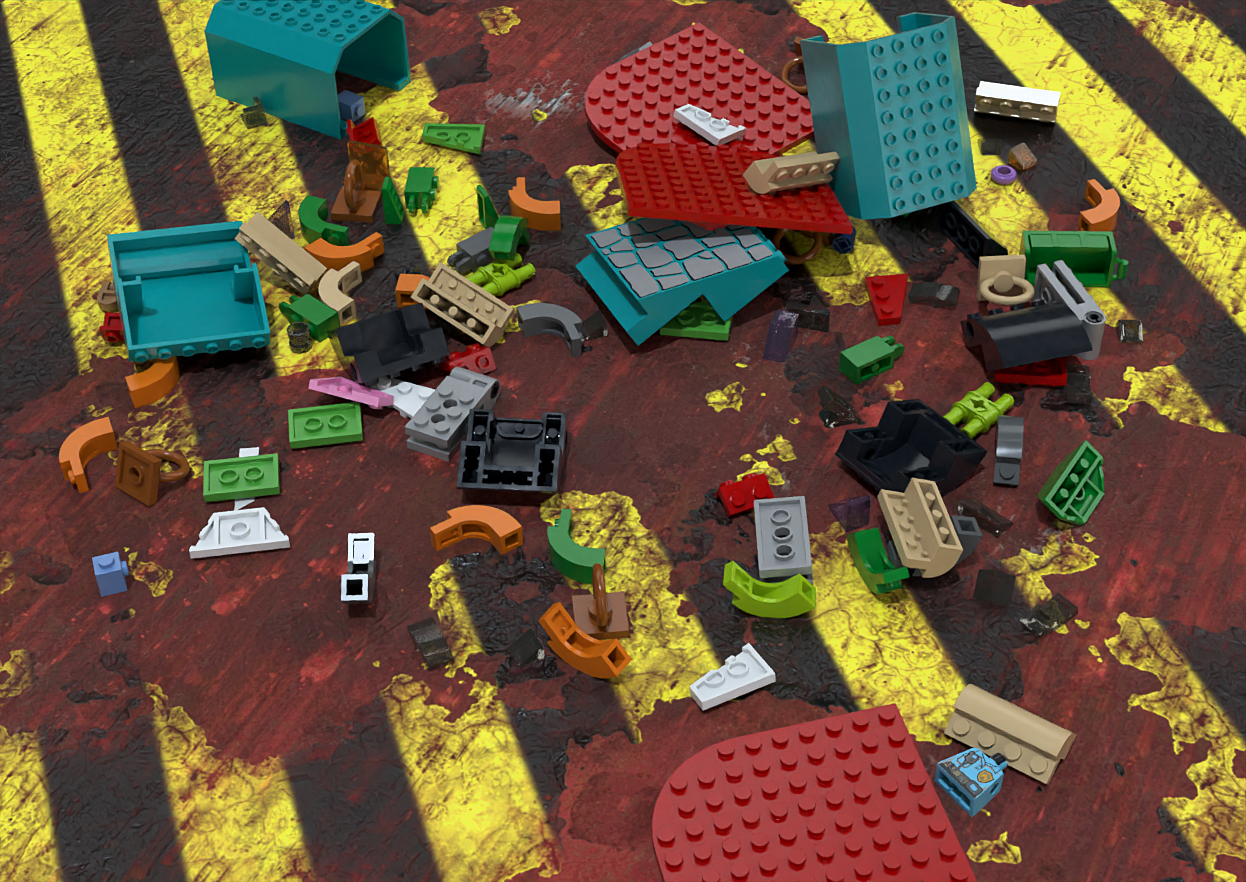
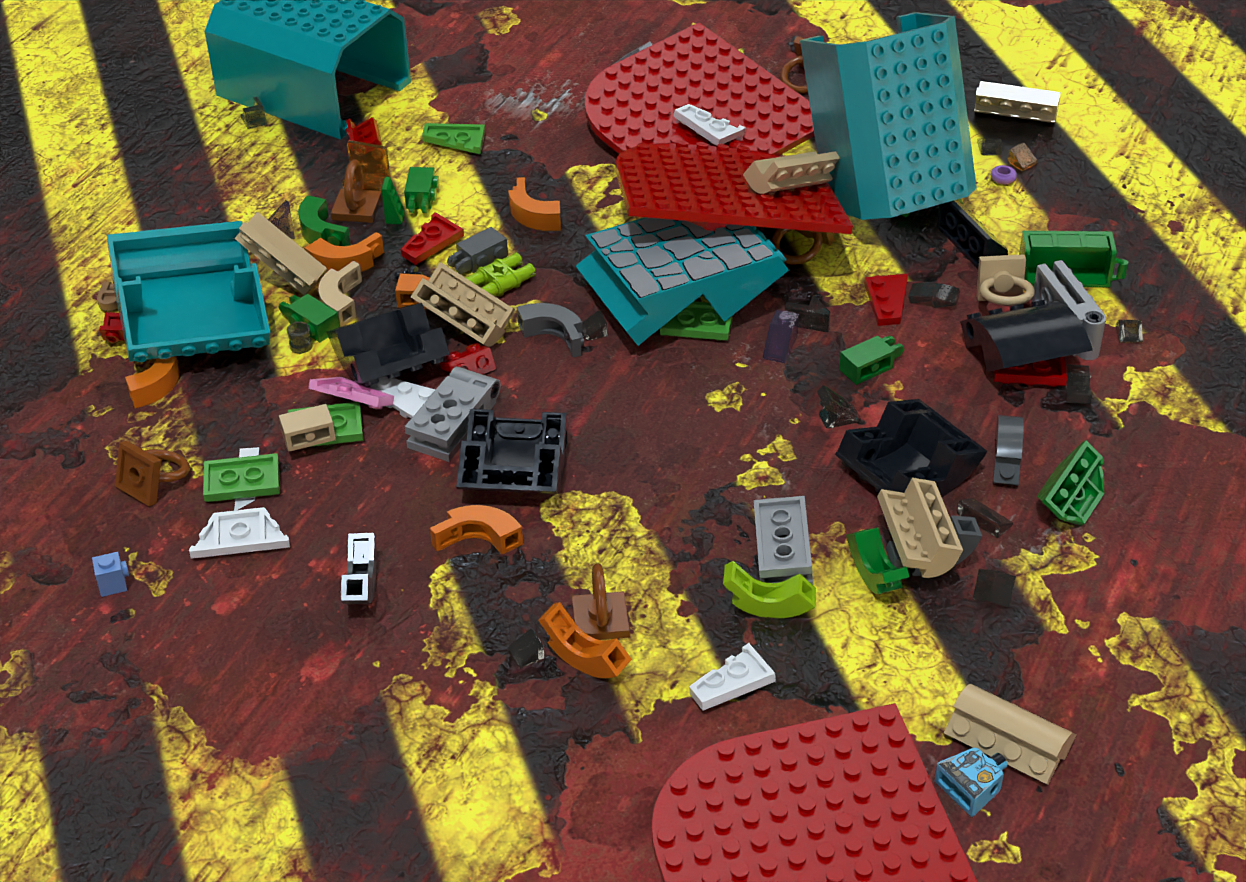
(82, 446): orange arch -> none
(307, 427): none -> tan brick
(351, 105): medium blue brick -> none
(430, 643): clear smoke slope -> none
(431, 239): none -> red wing
(486, 210): green slope -> none
(507, 234): green arch -> none
(569, 557): green arch -> none
(740, 496): red bracket -> none
(844, 242): dark blue wheel -> none
(852, 512): slope -> none
(978, 411): lime pin -> none
(1050, 616): clear smoke slope -> none
(1105, 210): orange arch -> none

